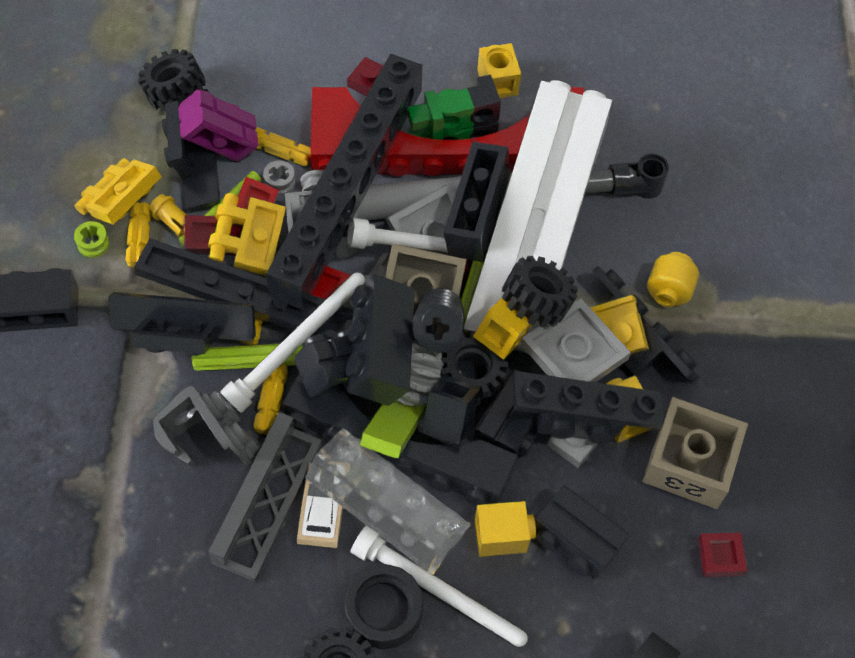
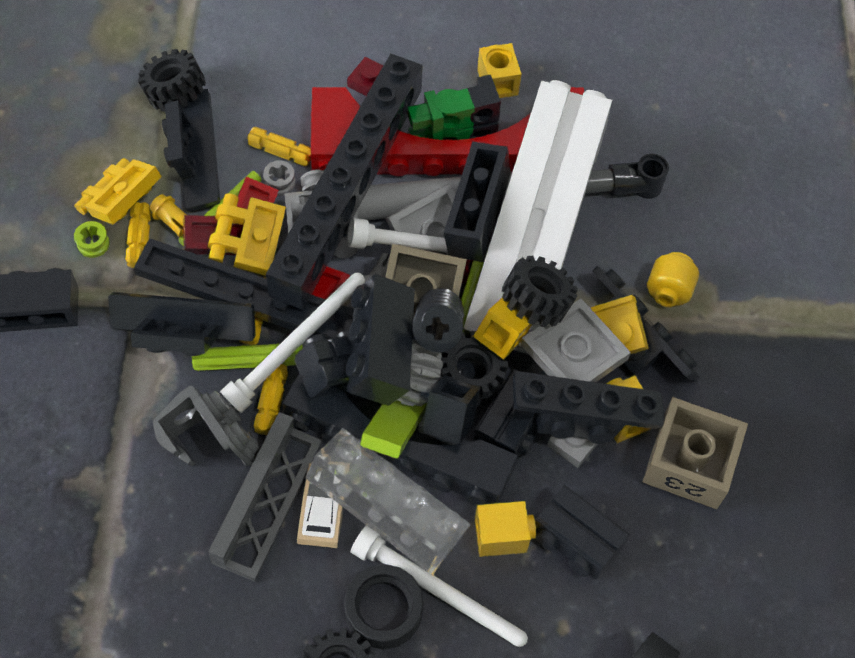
(218, 125): magenta brick -> none
(722, 554): dark red plate -> none

